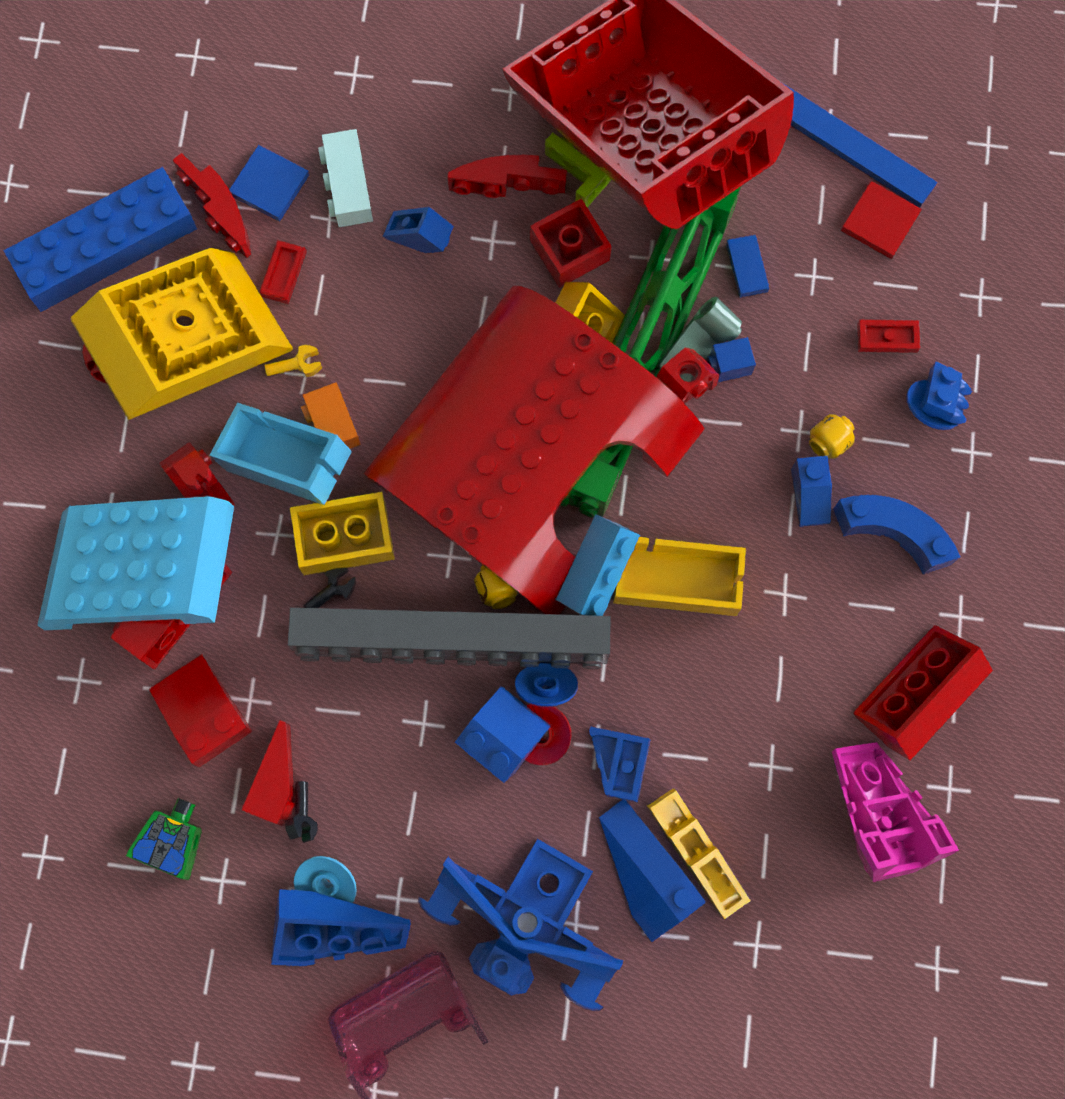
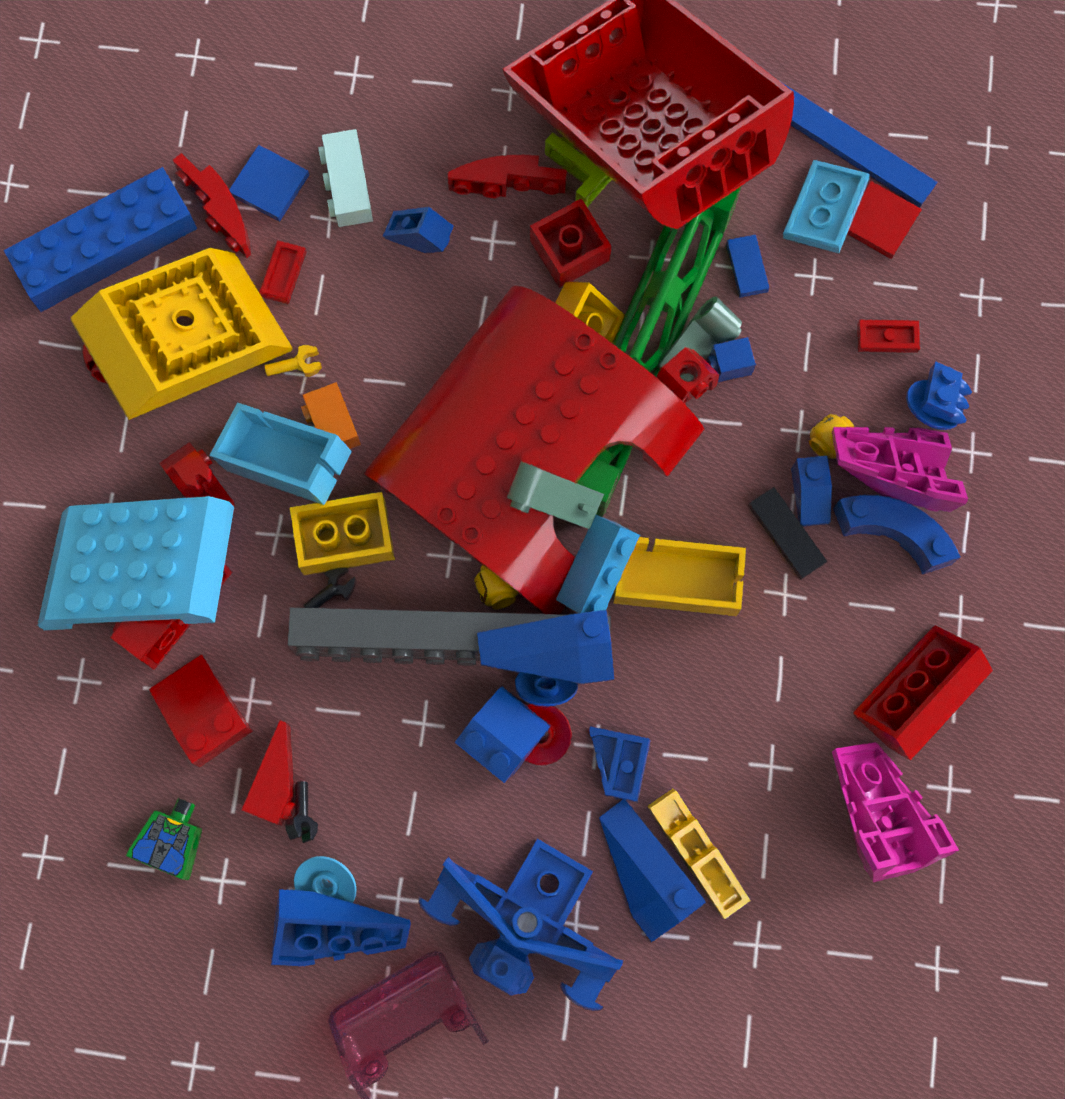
(553, 496): none -> sand green door
(560, 648): none -> blue wedge
(787, 533): none -> black tile
(826, 206): none -> medium azure tile
(901, 465): none -> dark pink wedge

